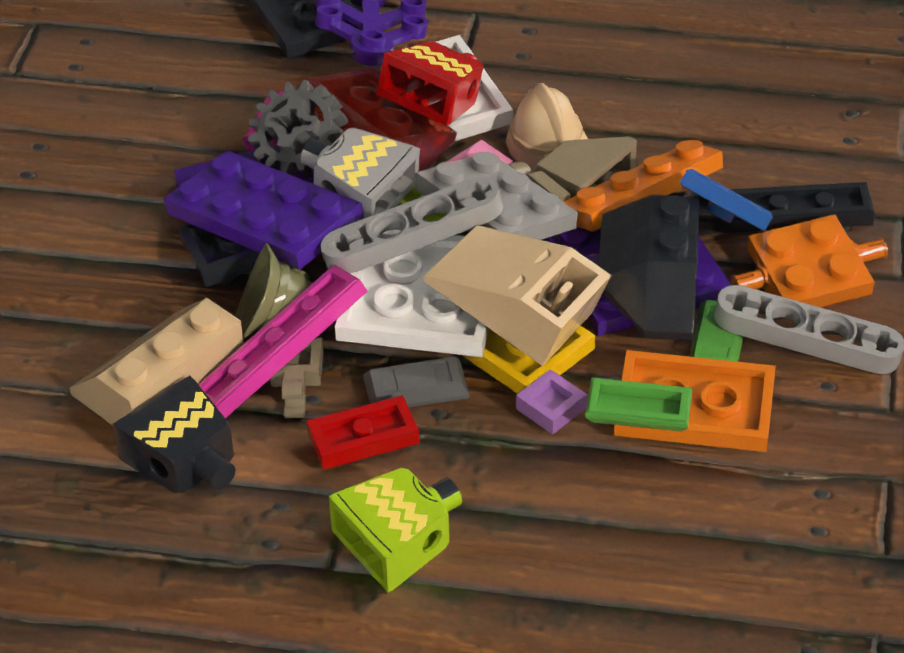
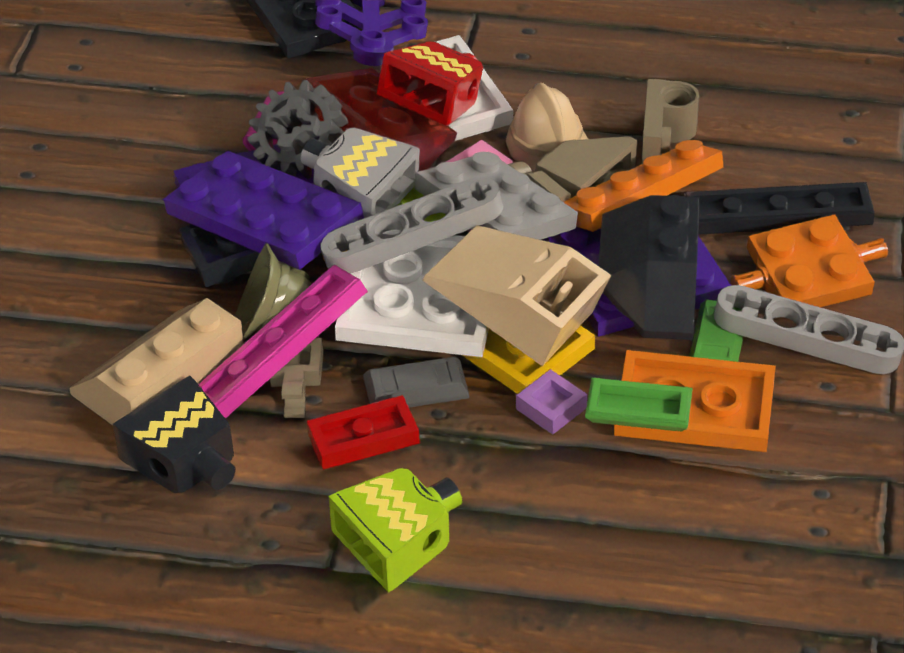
(669, 115): none -> dark tan plate
(724, 201): blue plate -> none

